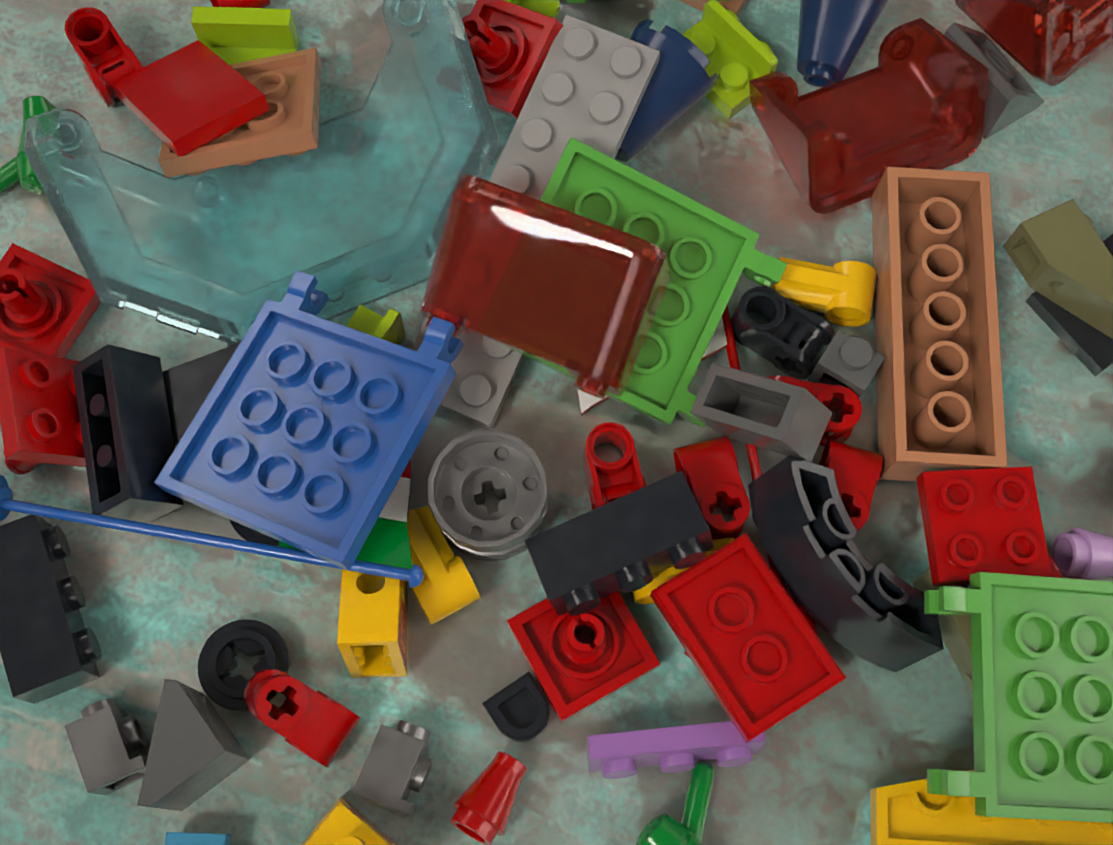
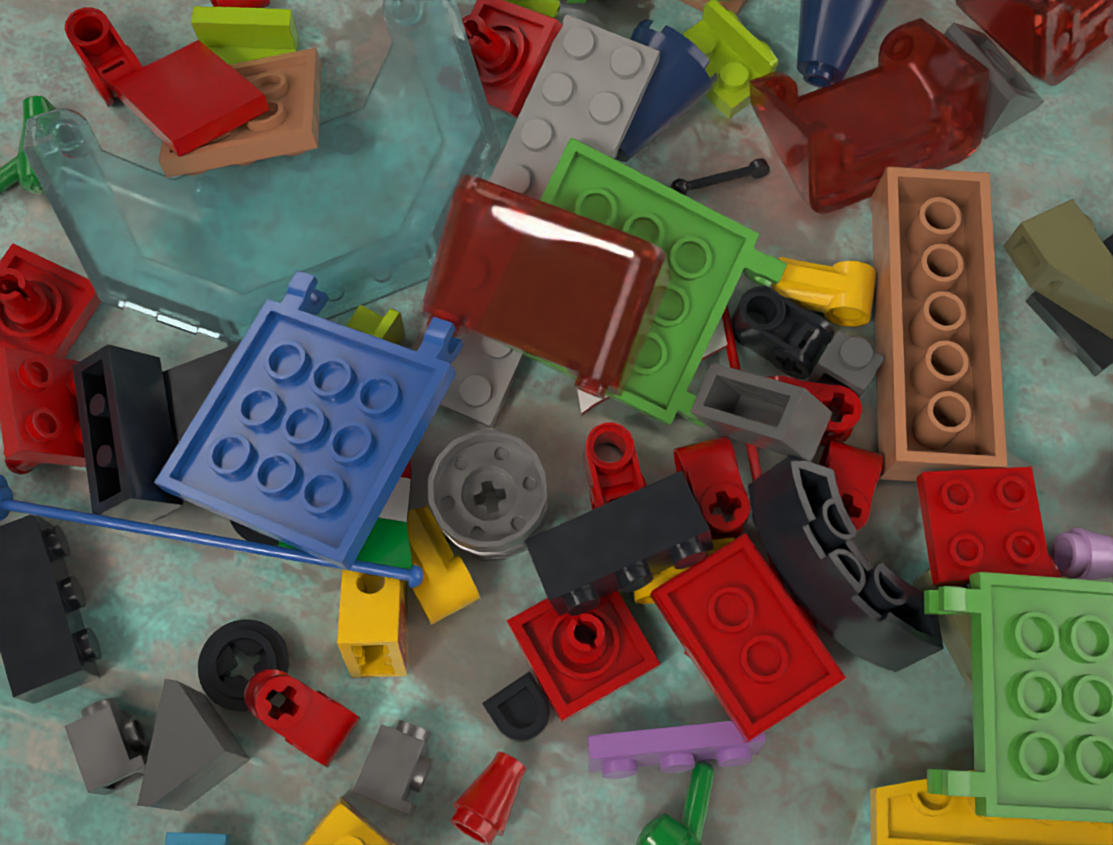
(756, 169): none -> black hinge

